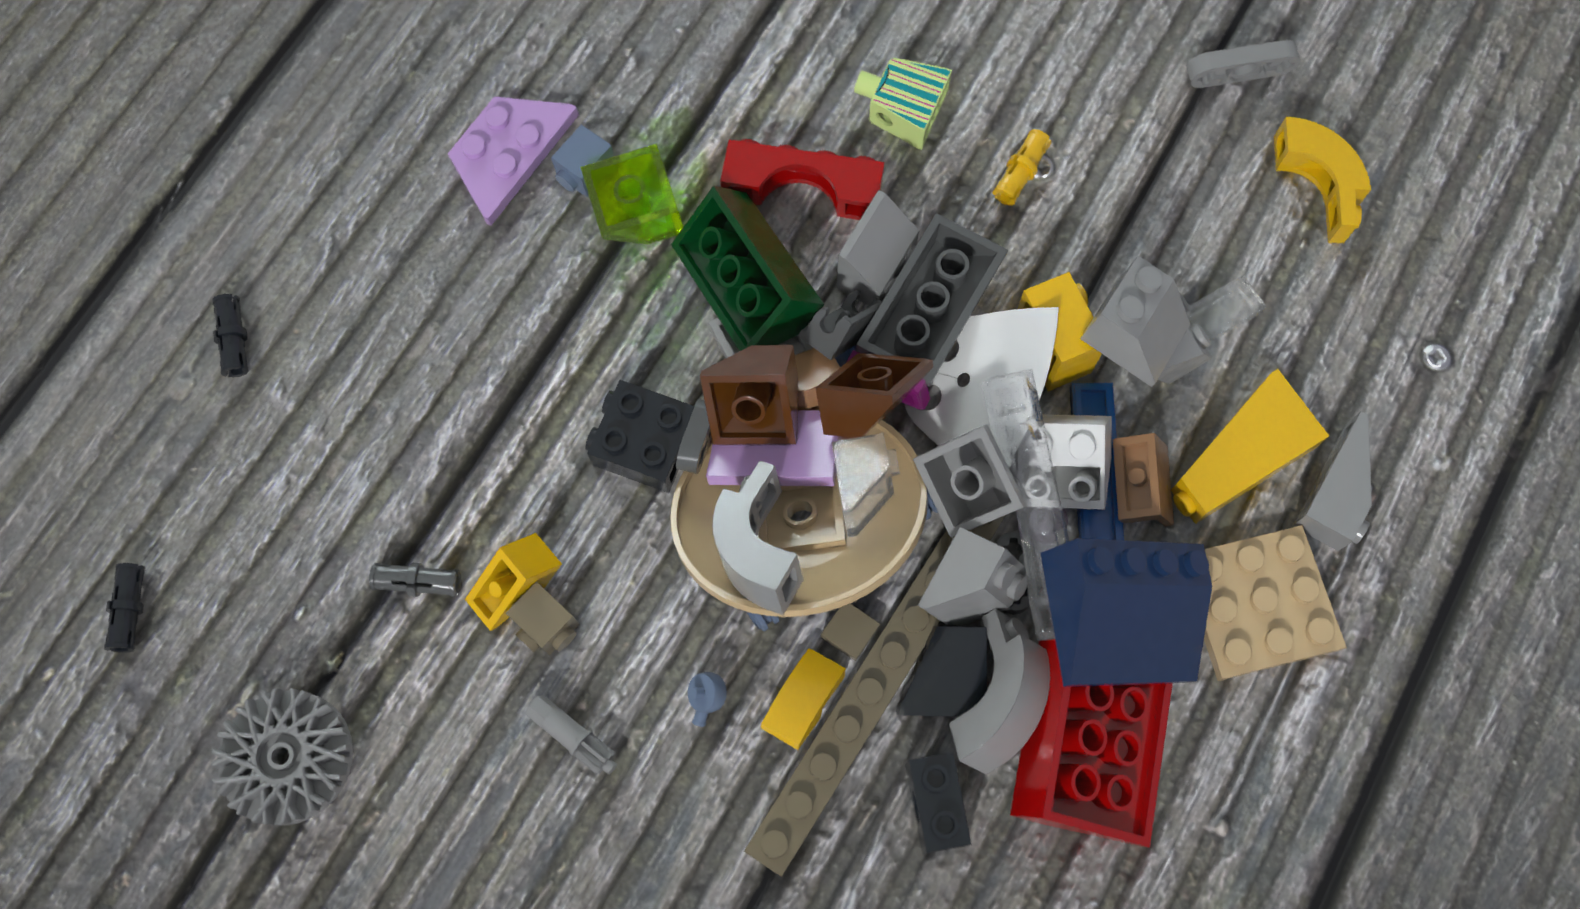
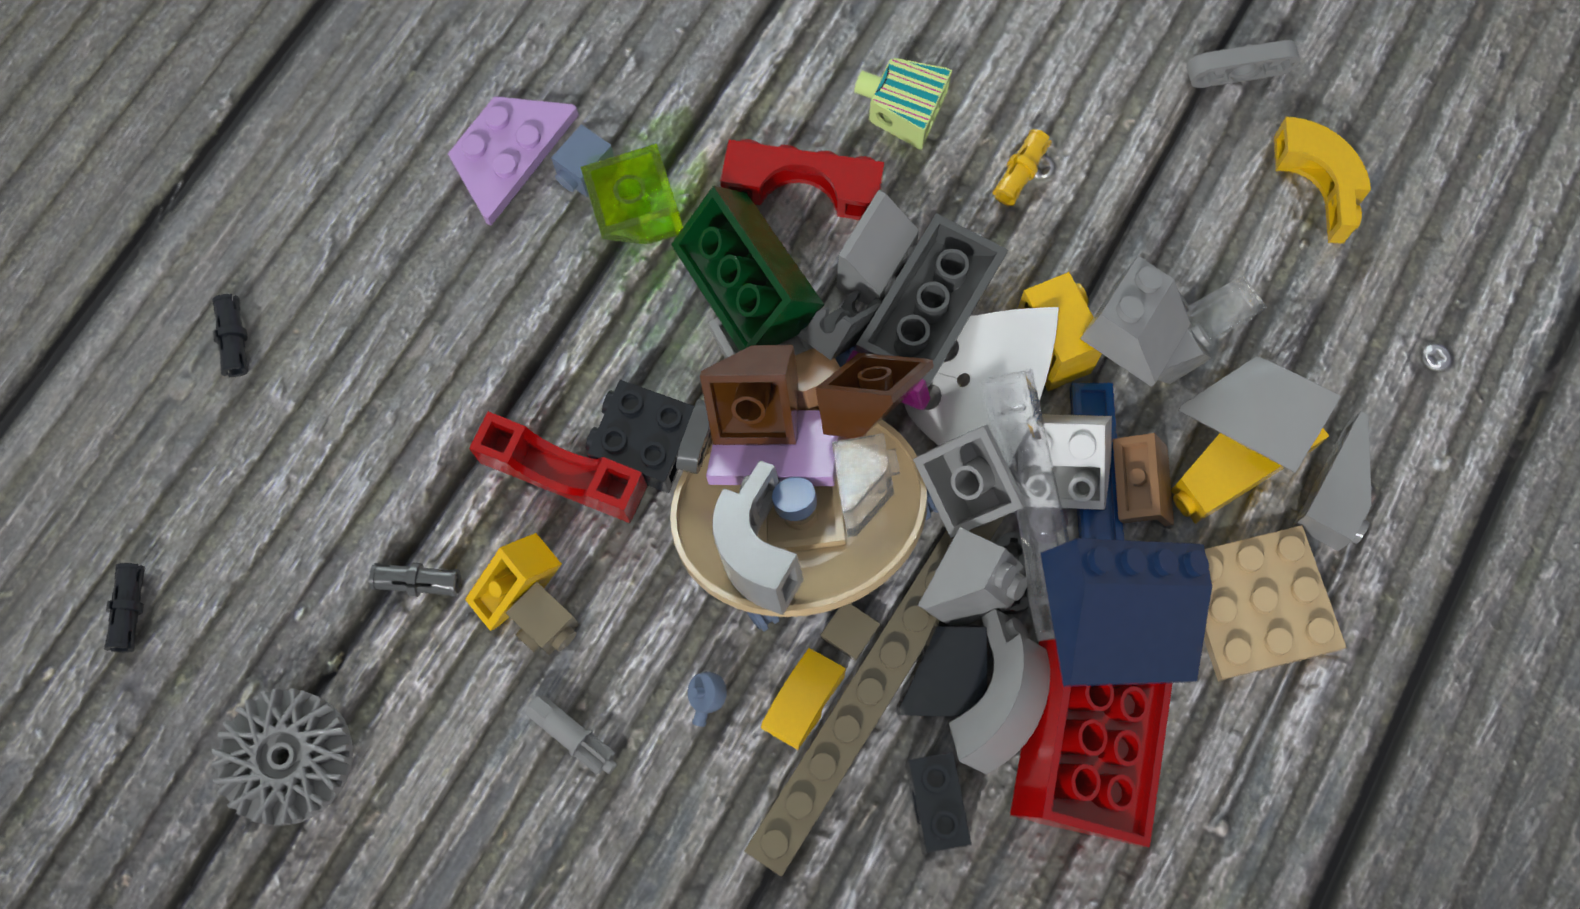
(586, 480): none -> red arch
(794, 498): none -> medium blue tile
(1265, 410): none -> light grey slope

